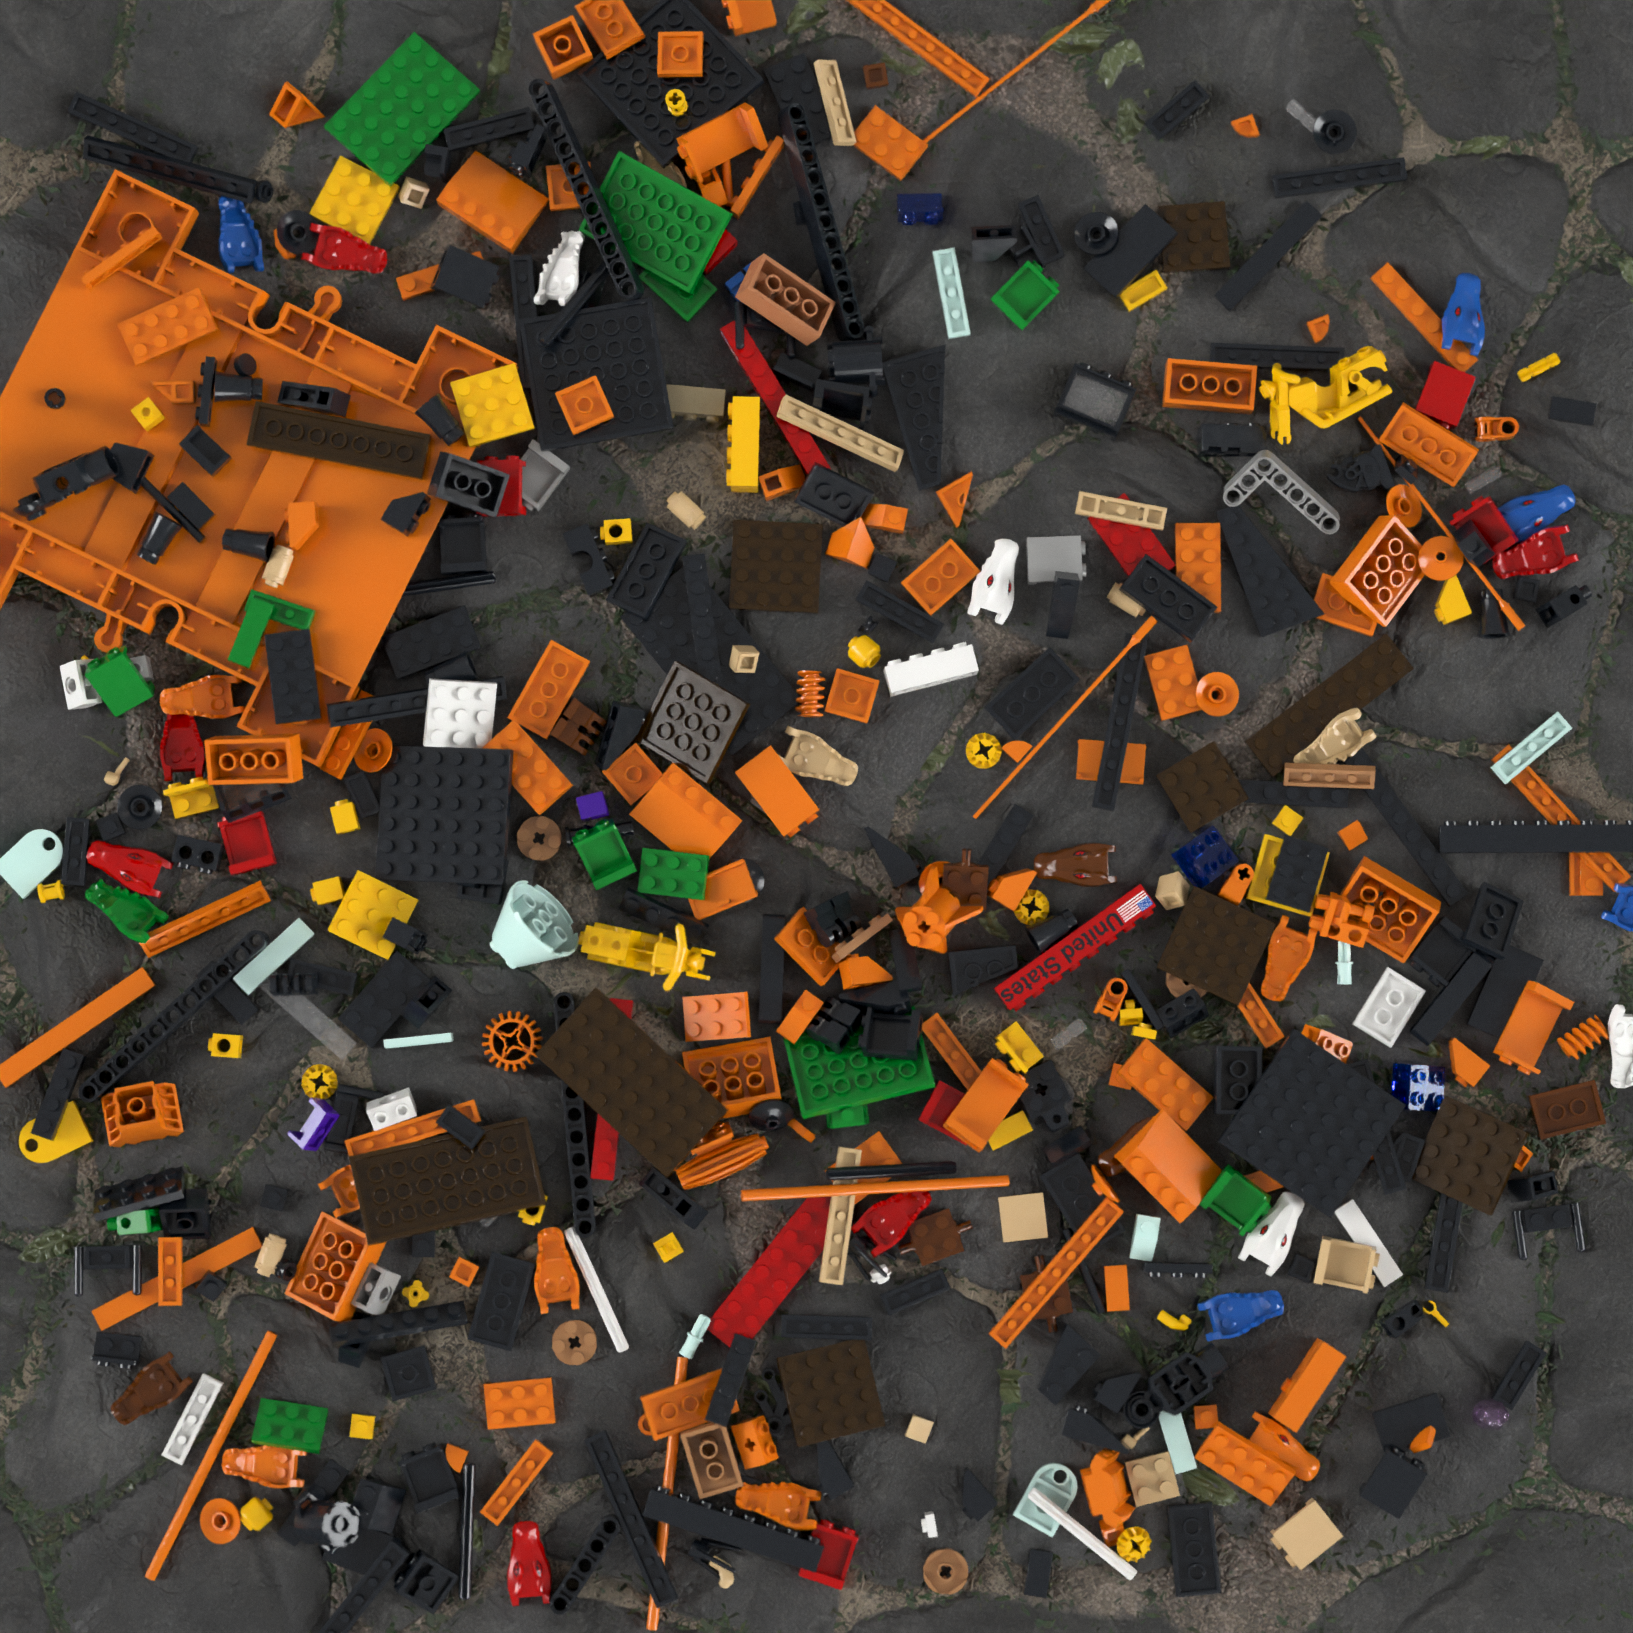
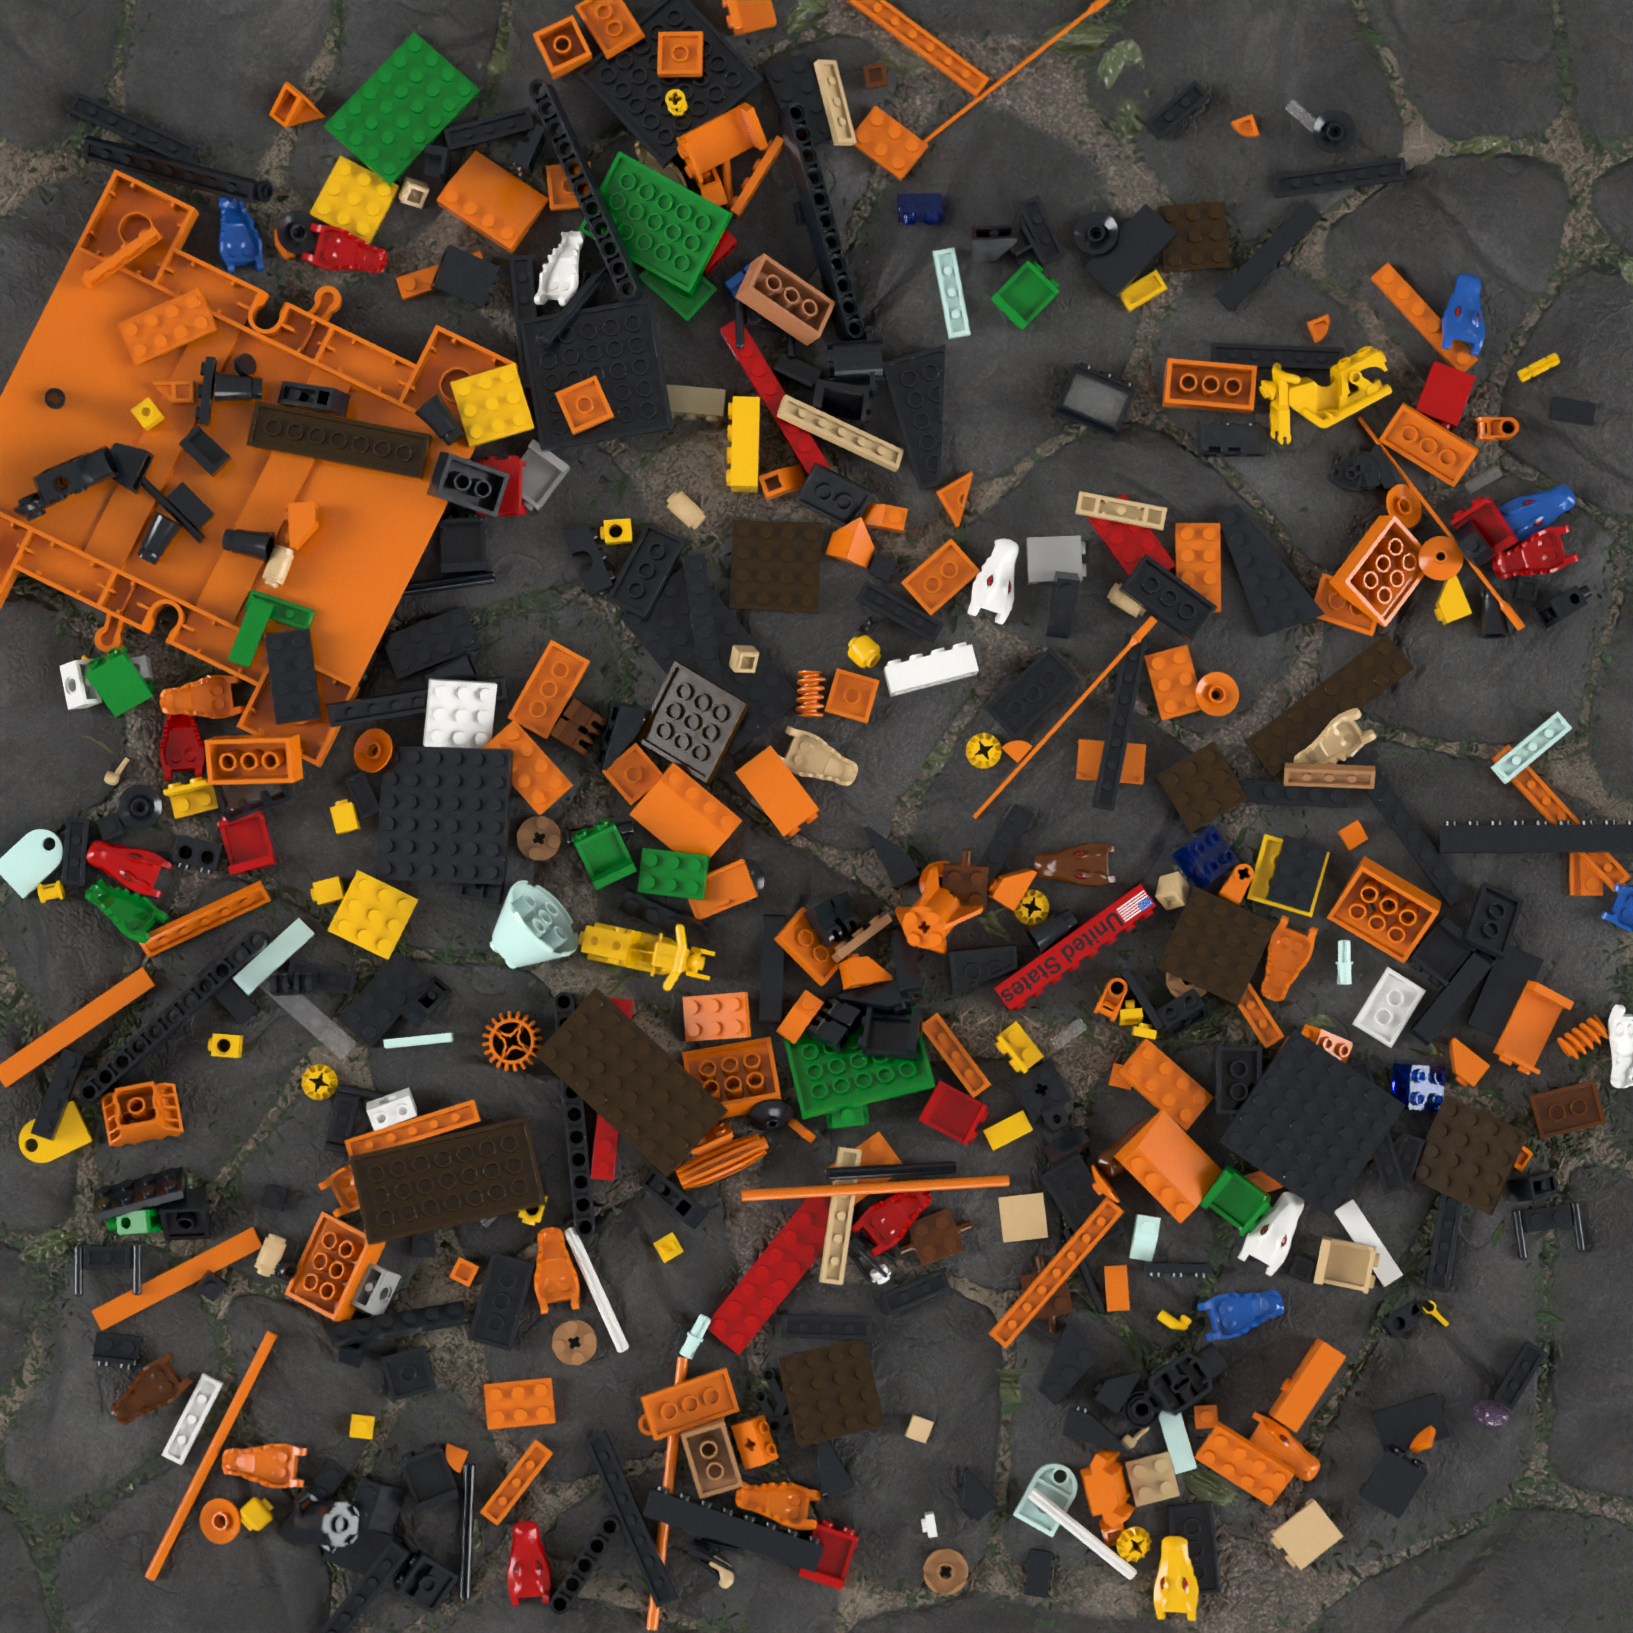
(169, 1271): orange plate -> none
(290, 1425): green plate -> none
(316, 1126): dark purple panel -> none
(345, 746): orange plate -> none
(405, 512): black slope -> none
(405, 936): black slope -> none
(416, 1287): yellow plate -> none
(460, 1126): black tile -> none
(592, 806): dark purple panel -> none
(730, 1380): black plate -> none
(985, 1104): orange panel -> none
(1175, 1583): none -> yellow animal
(1284, 487): light grey beam -> none
(1287, 820): yellow plate -> none
(1335, 919): orange hips -> none
(1406, 468): black plate -> none

